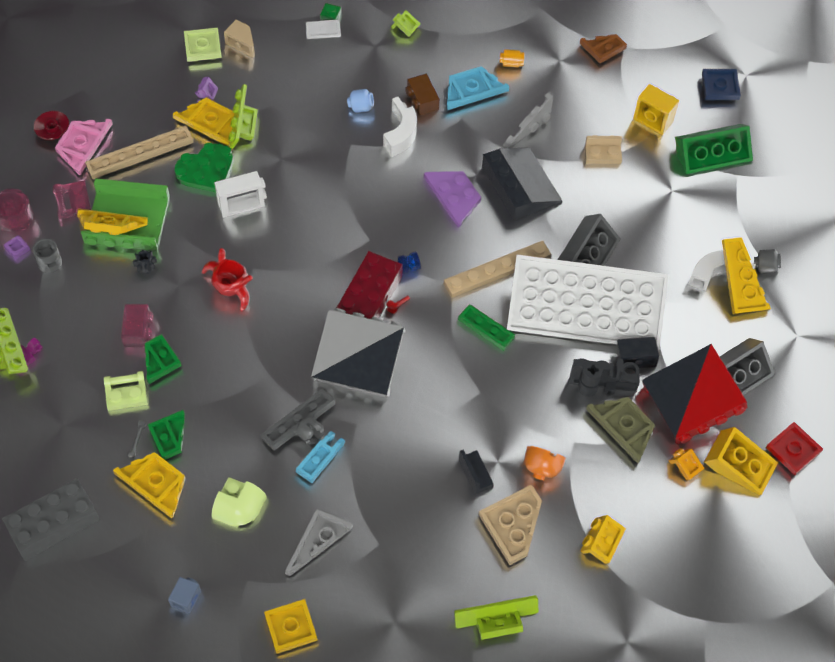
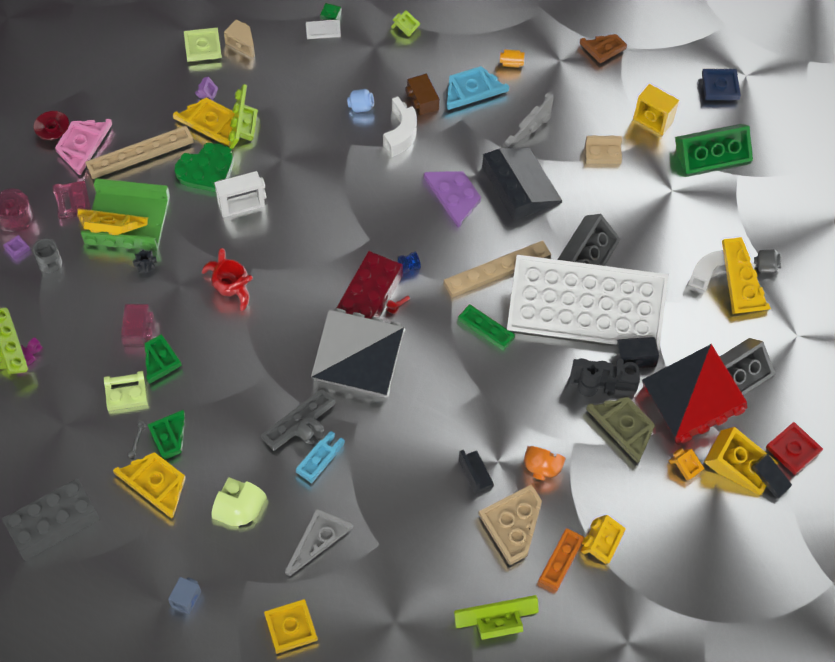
(561, 559): none -> orange tile
(772, 475): none -> black tile

